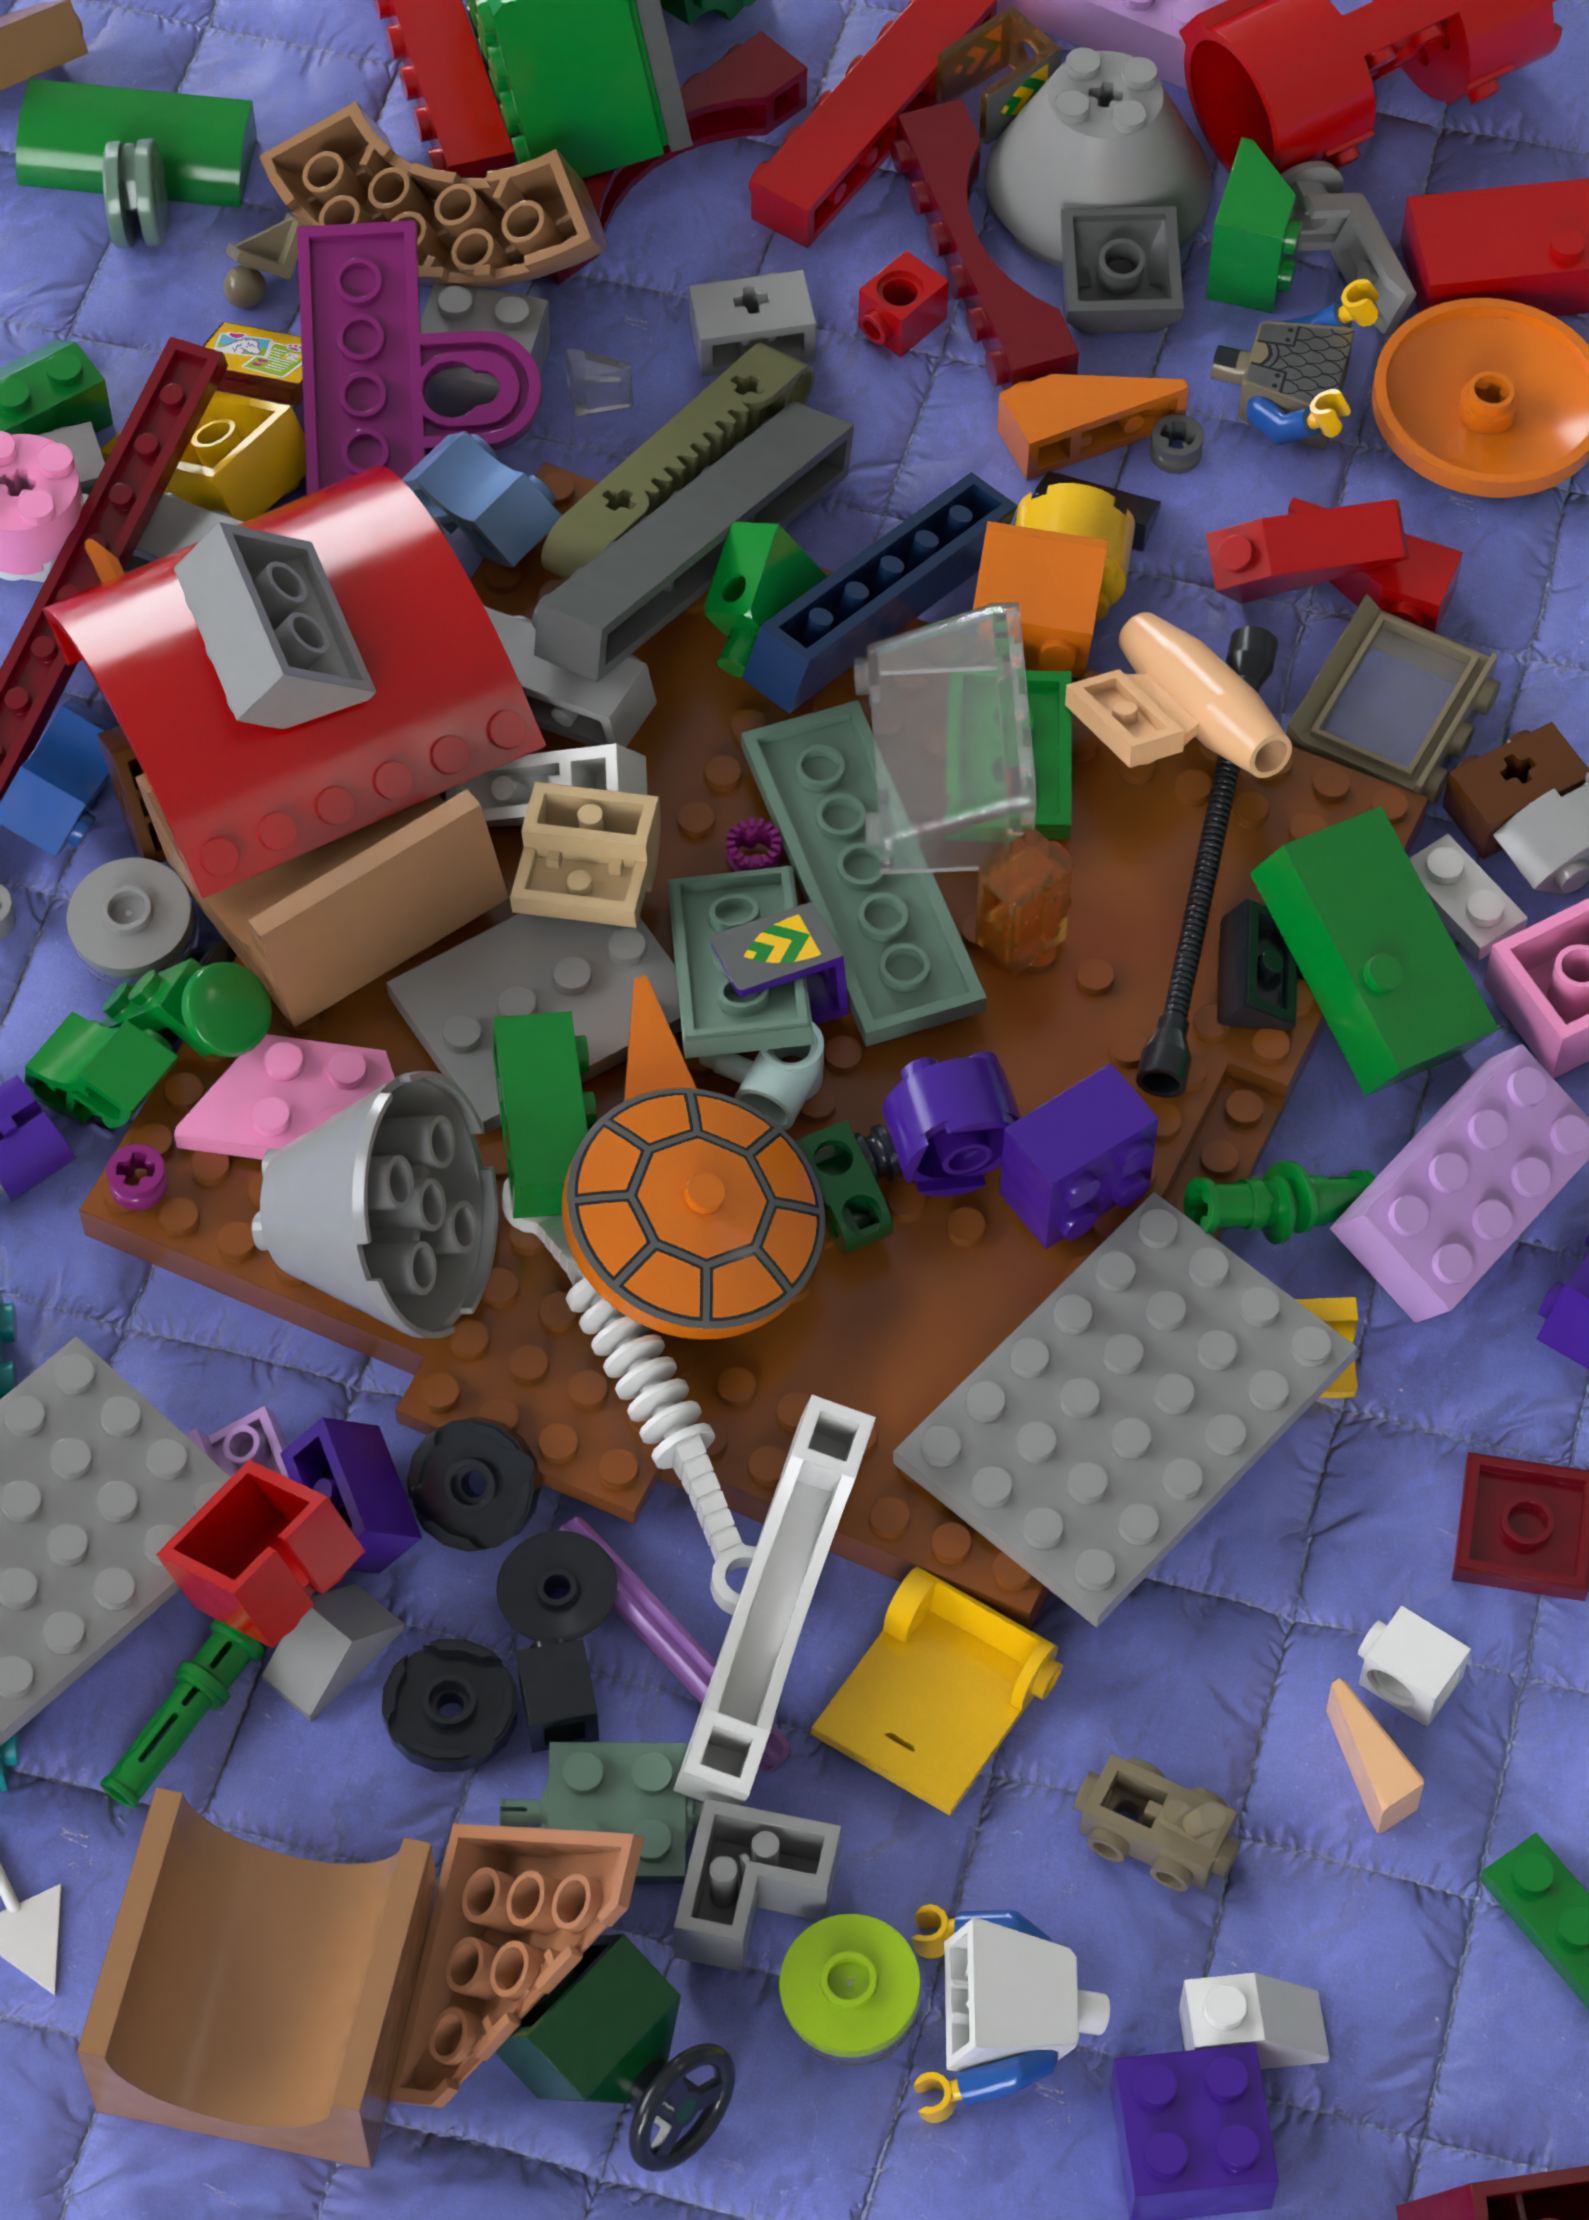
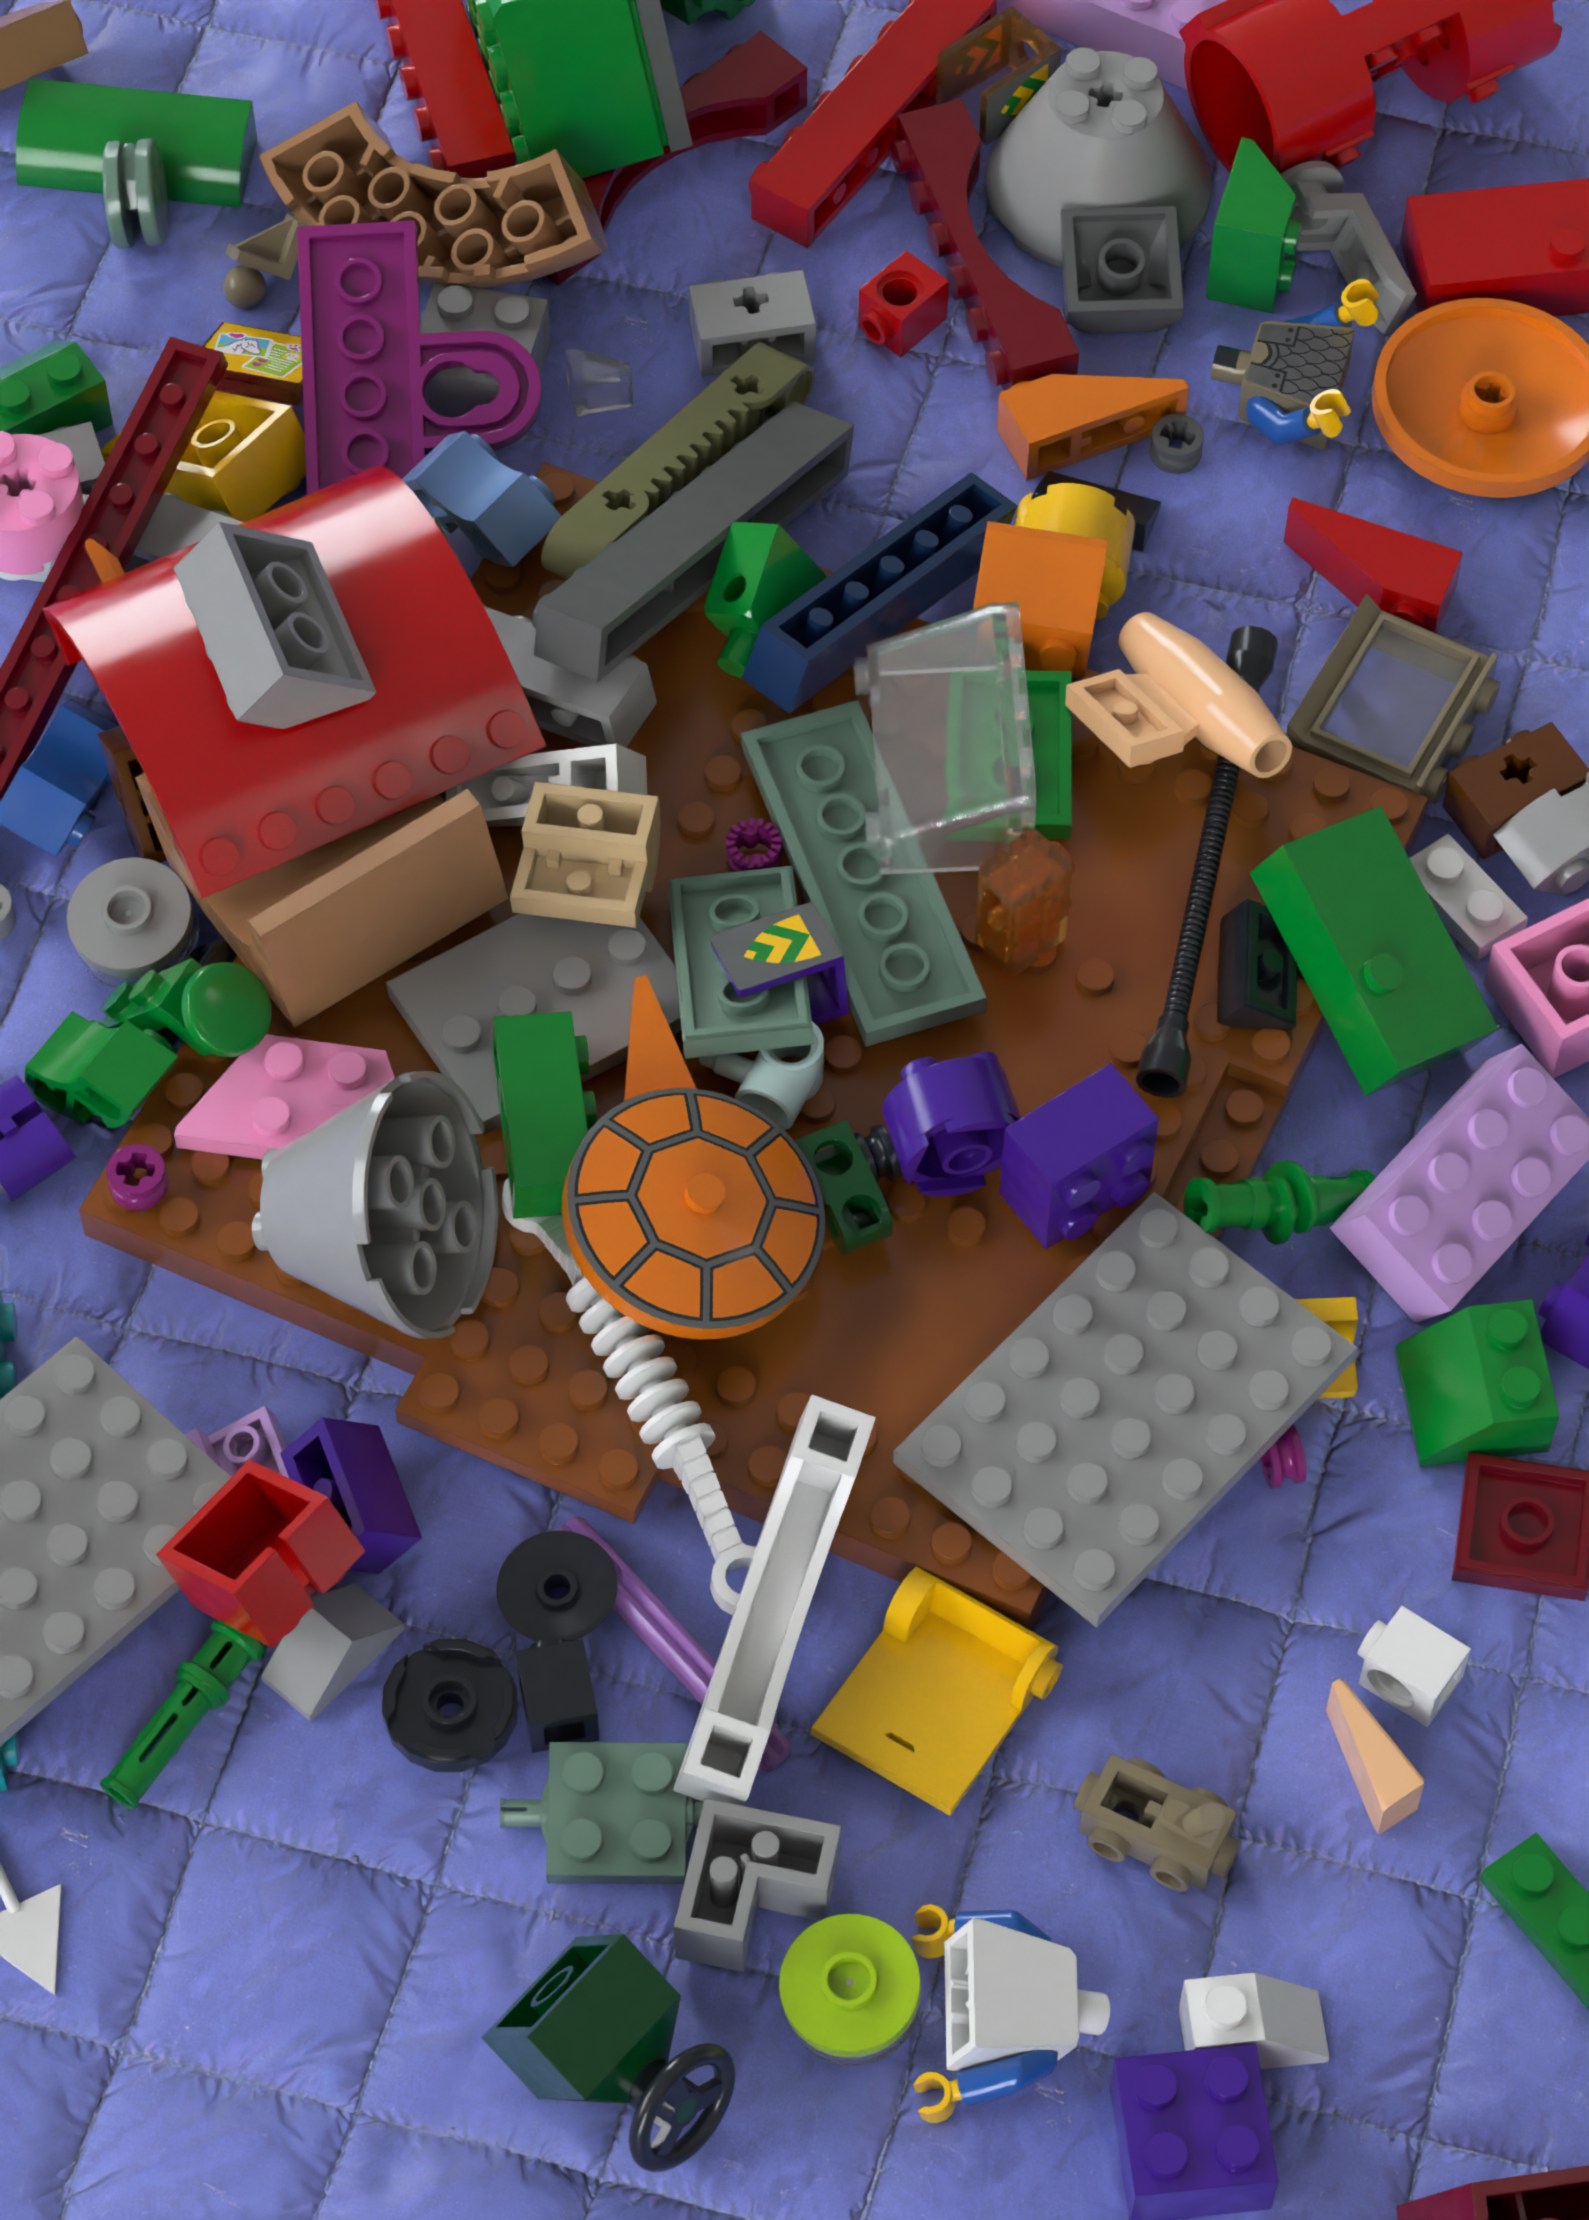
(257, 1988): medium nougat piece -> none
(442, 1490): black plate -> none
(500, 1936): nougat slope -> none
(1285, 1460): none -> magenta bush
(1304, 549): red slope -> none
(1478, 1385): none -> green slope

